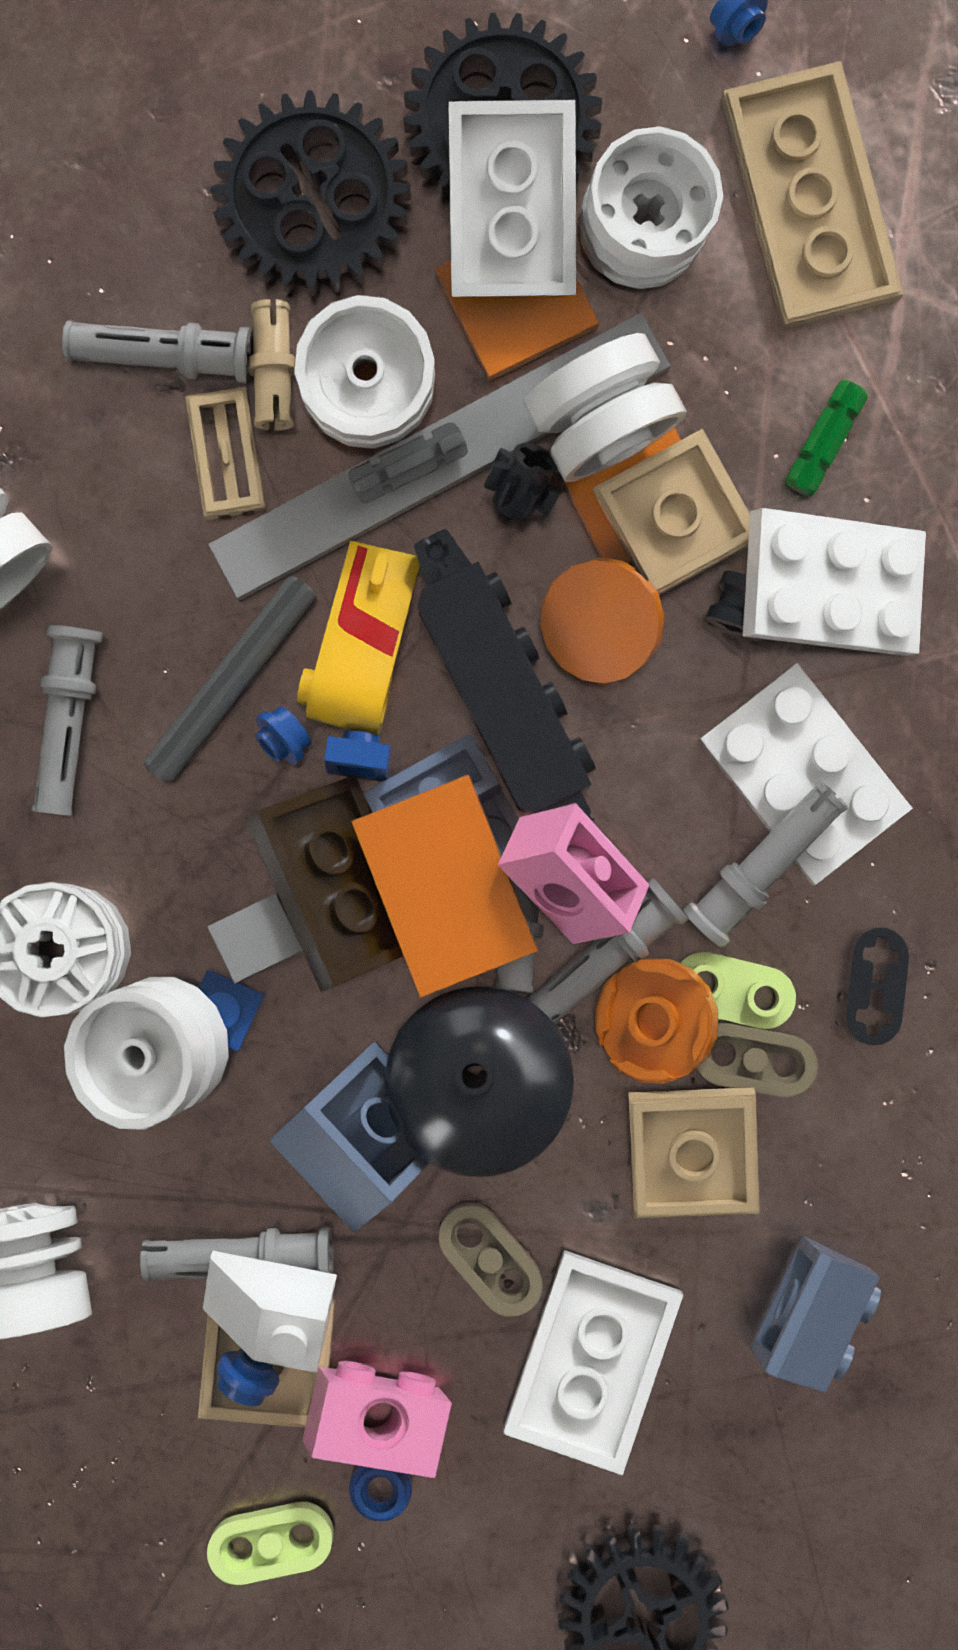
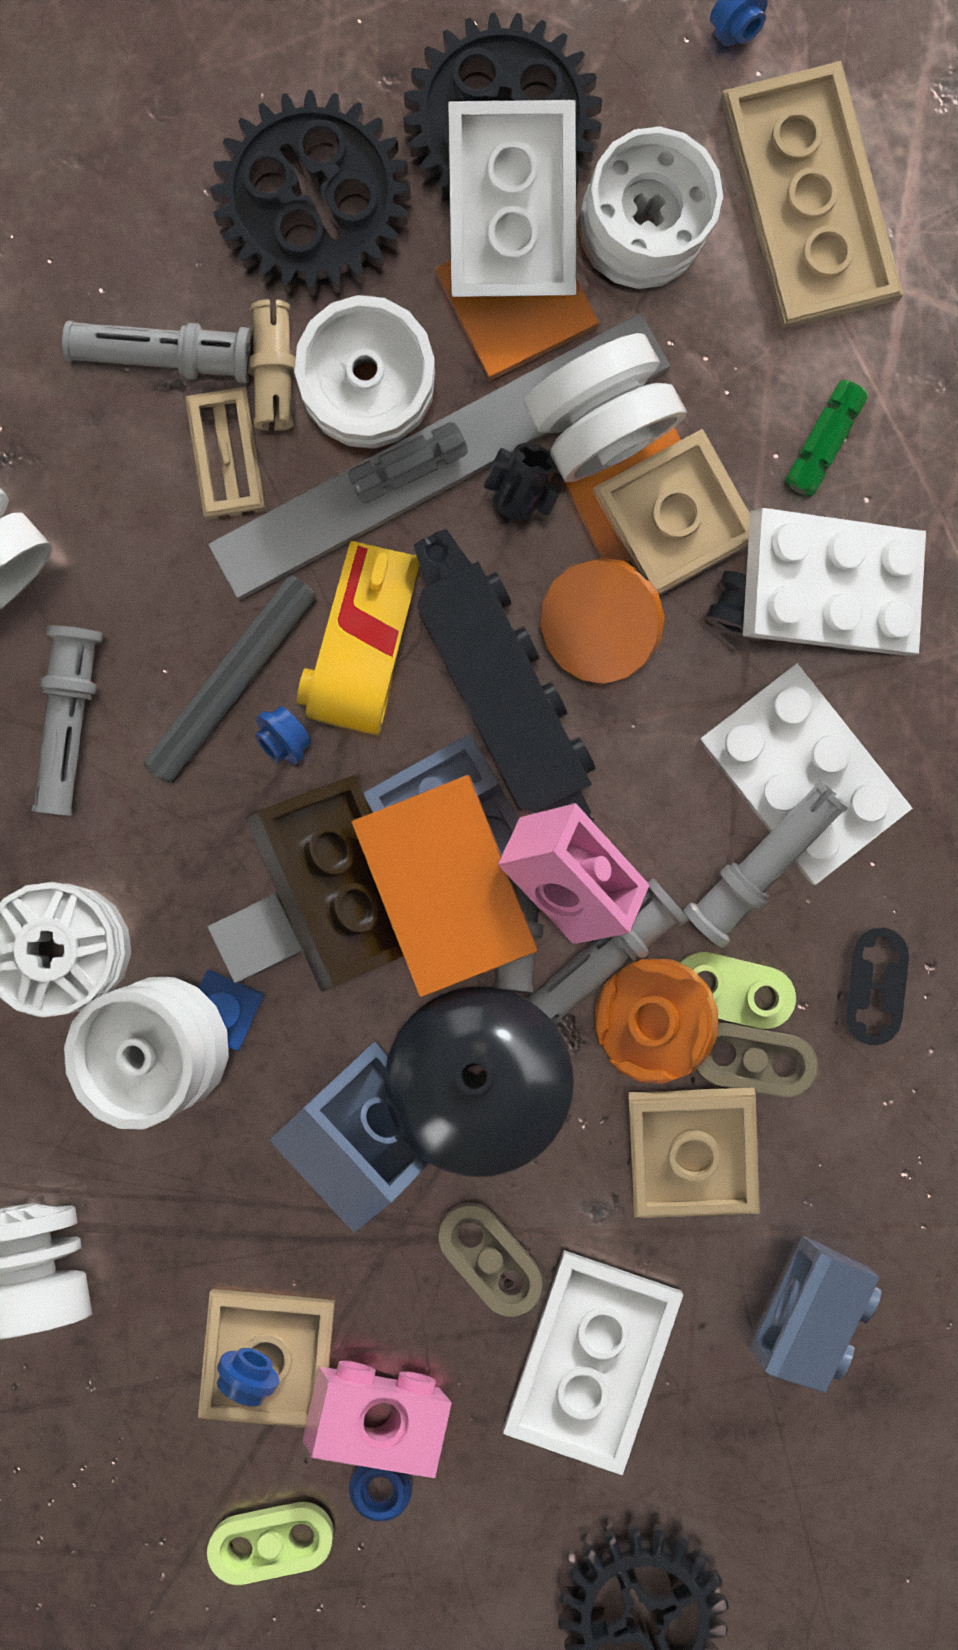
(191, 1257): light grey pin -> none
(270, 1308): white slope -> none
(358, 755): blue plate -> none

